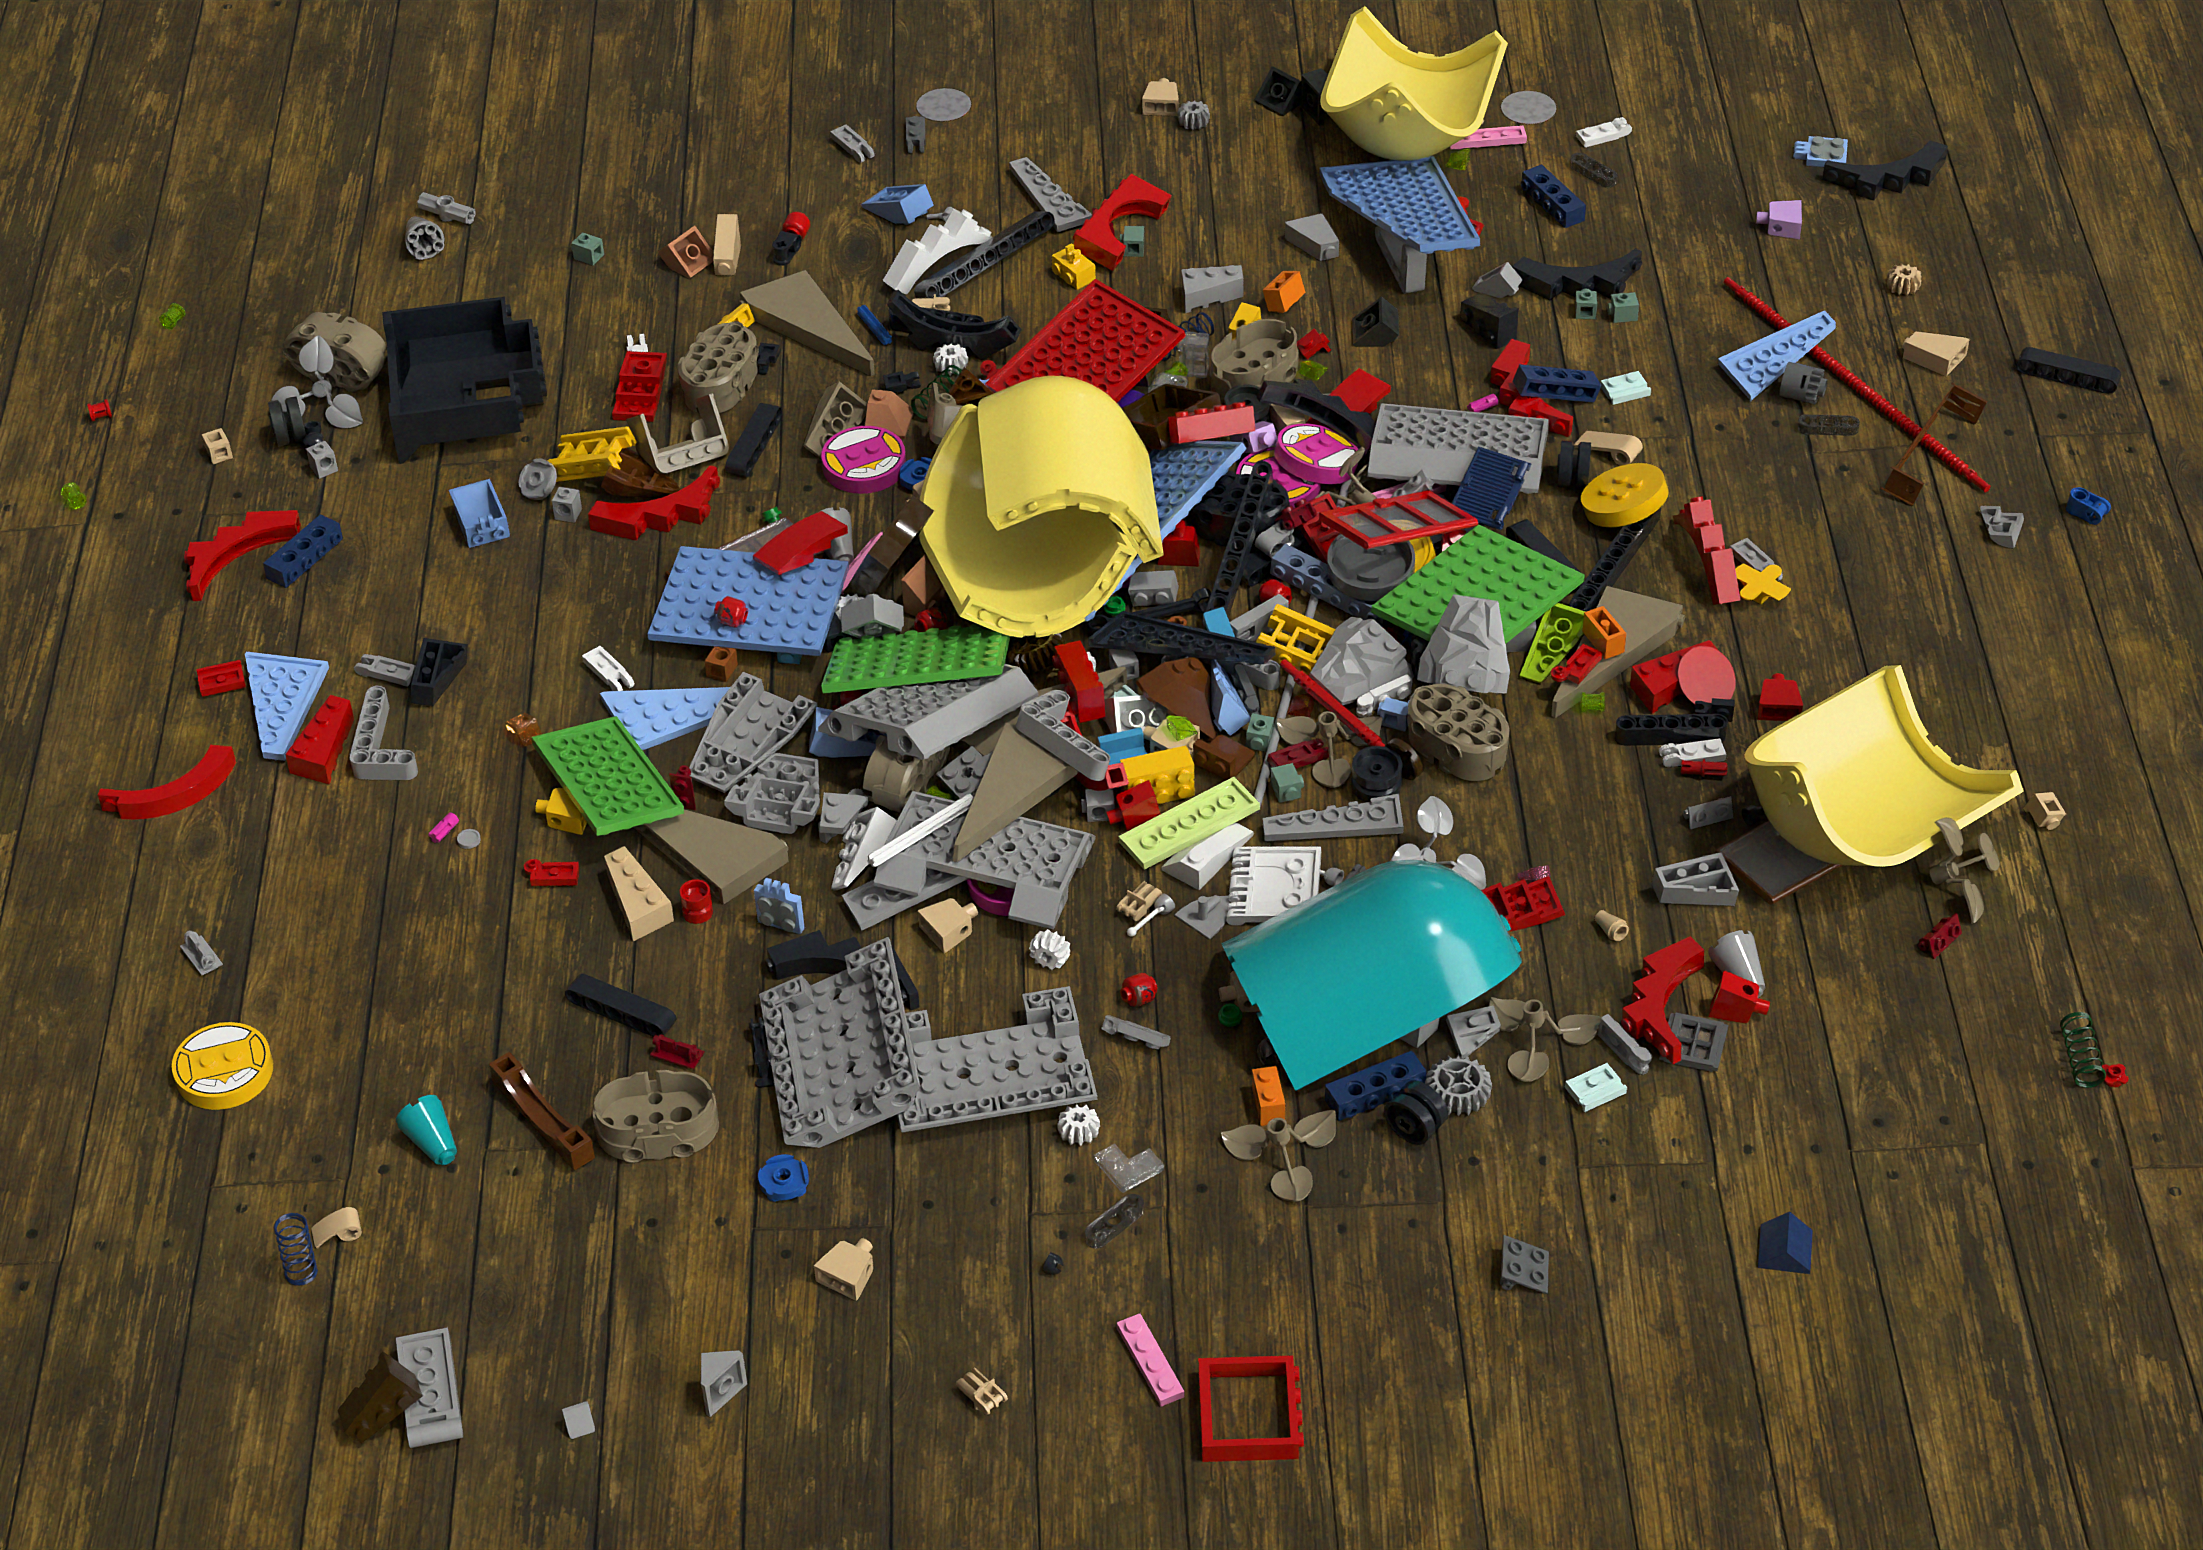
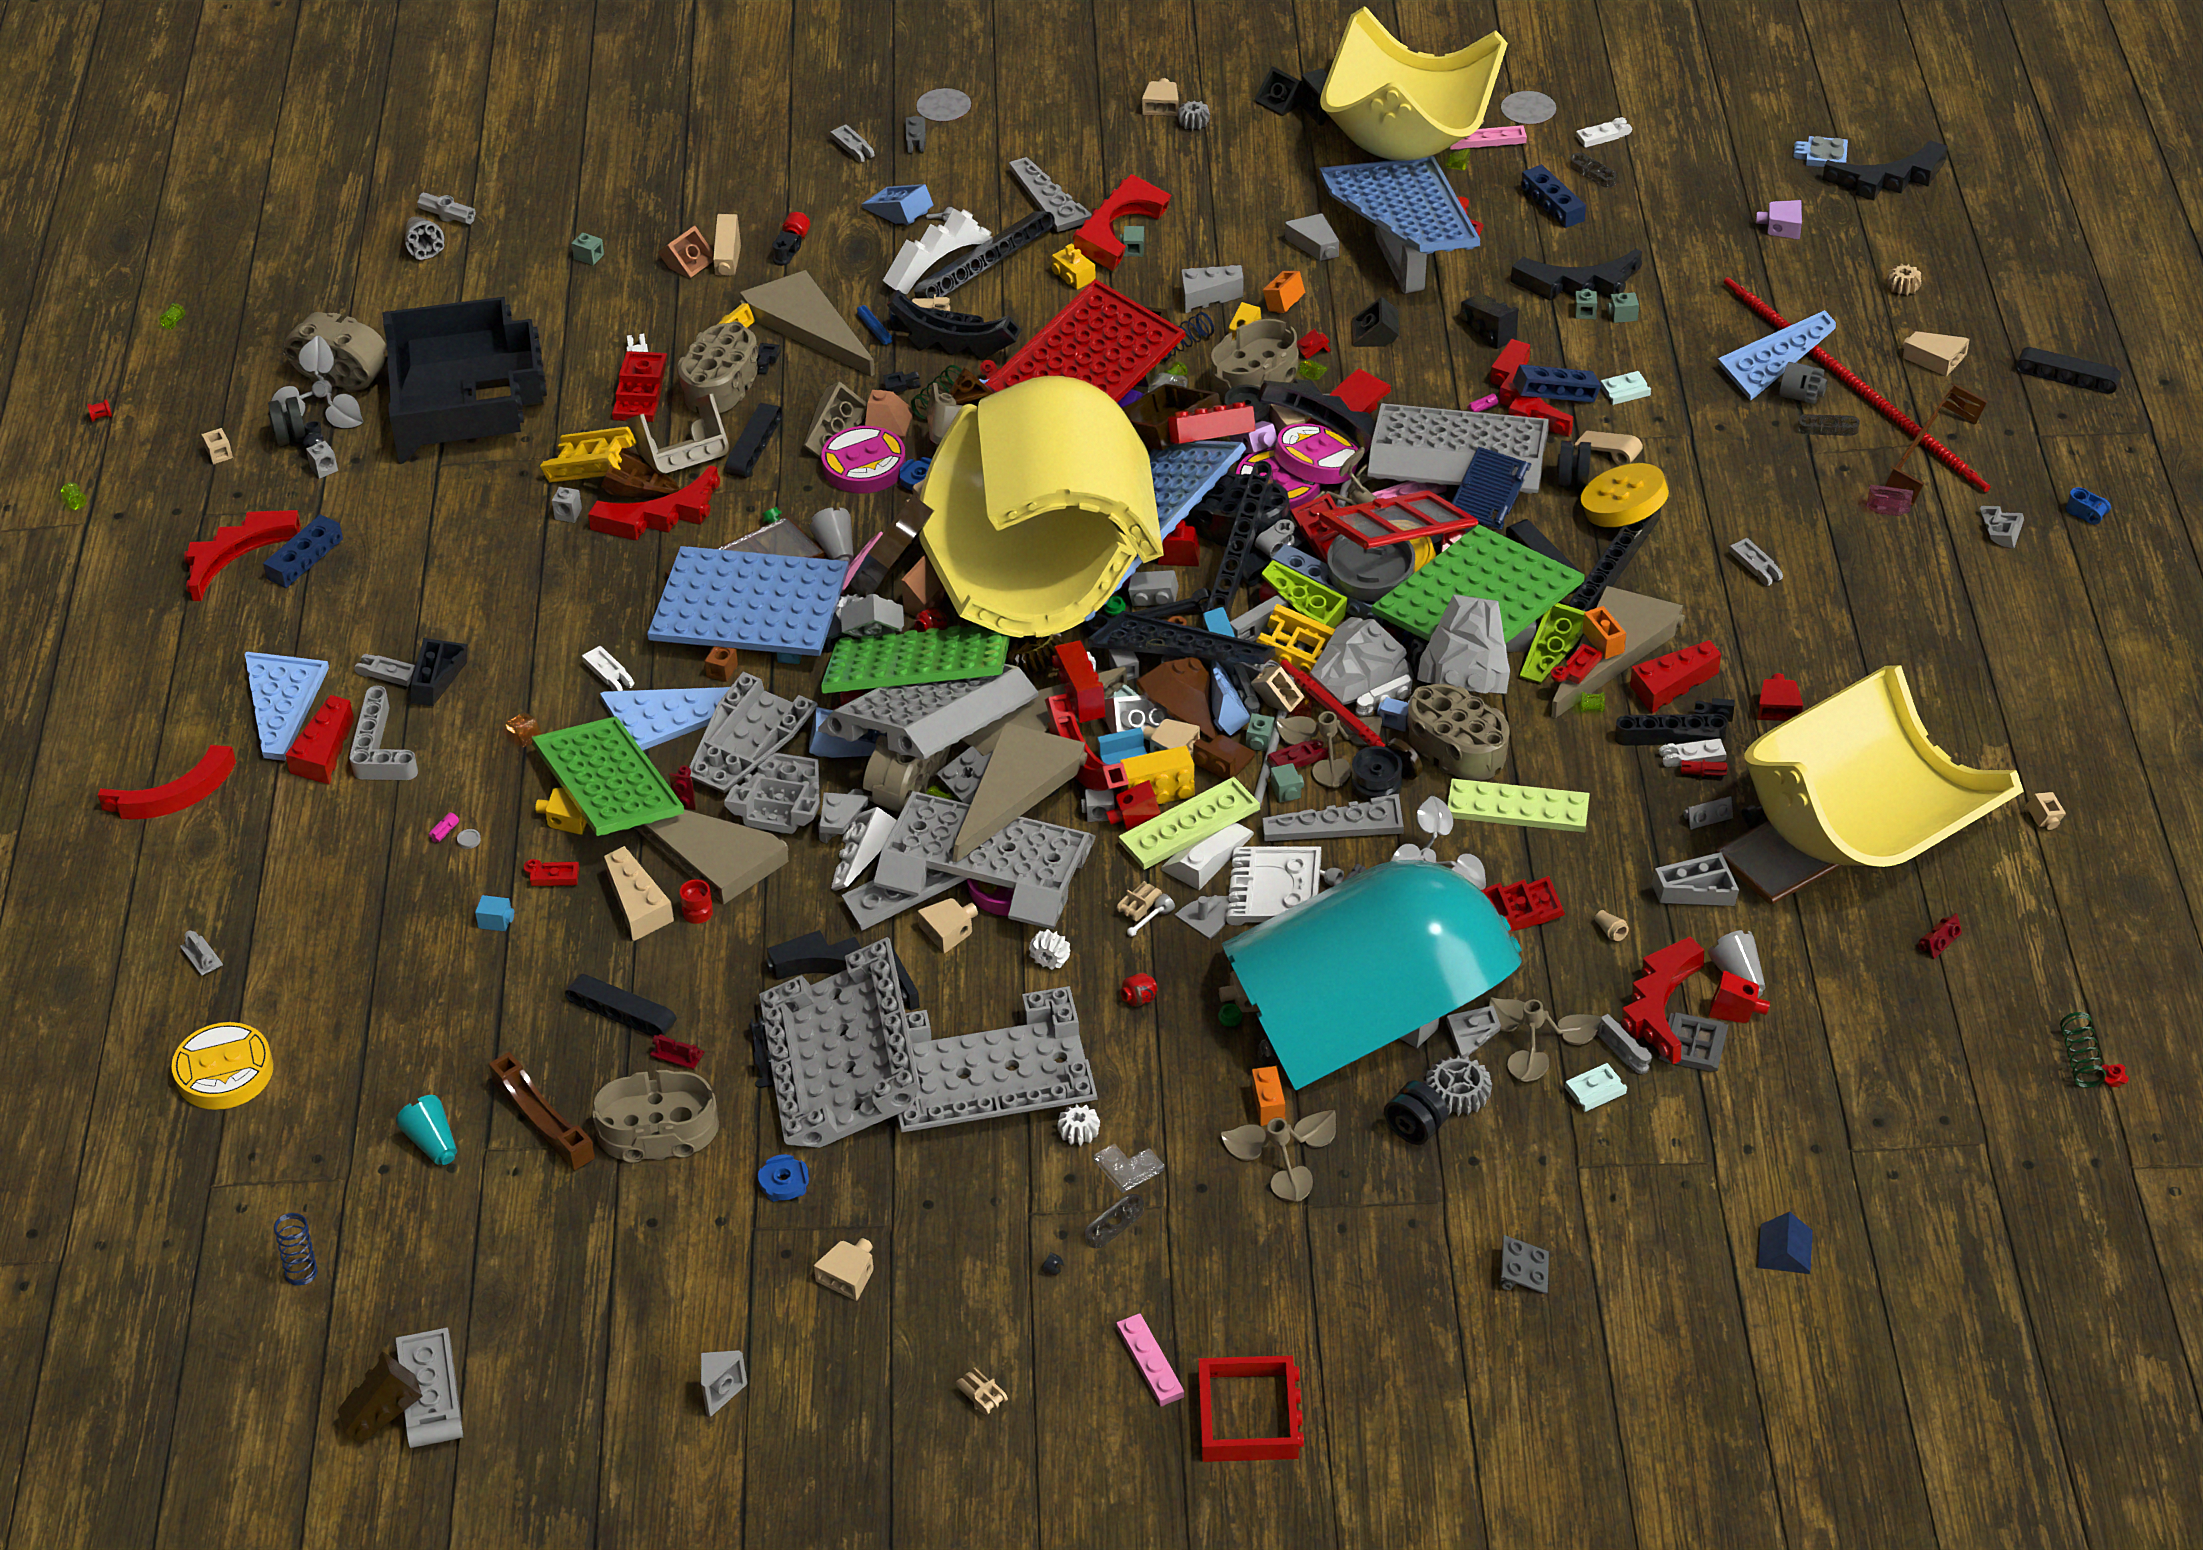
(221, 678): red plate -> none
(342, 1223): tan panel -> none
(479, 513): medium blue piece -> none
(494, 913): none -> dark azure brick
(537, 479): light grey tile -> none
(578, 1420): light grey slope -> none
(731, 612): red head -> none
(778, 906): piece -> none
(799, 542): red slope -> none
(920, 831): white axle -> none
(948, 356): white gear -> none
(1041, 722): light grey beam -> none
(1134, 1032): light grey hinge -> none
(1180, 727): clear neon green slope -> none
(1195, 353): clear brick -> none
(1277, 689): none -> tan torso
(1296, 516): dark red hinge -> none
(1306, 594): none -> lime wedge
(1372, 1085): dark blue brick -> none
(1416, 484): light grey hinge -> none
(1499, 282): light grey slope -> none
(1518, 805): none -> yellowish green plate
(1535, 873): clear pink piece -> none
(1706, 675): sticker -> none
(1718, 562): arch -> none
(1761, 585): yellow piece -> none
(1889, 500): none -> clear pink slope
(1949, 870): dark tan plant -> none

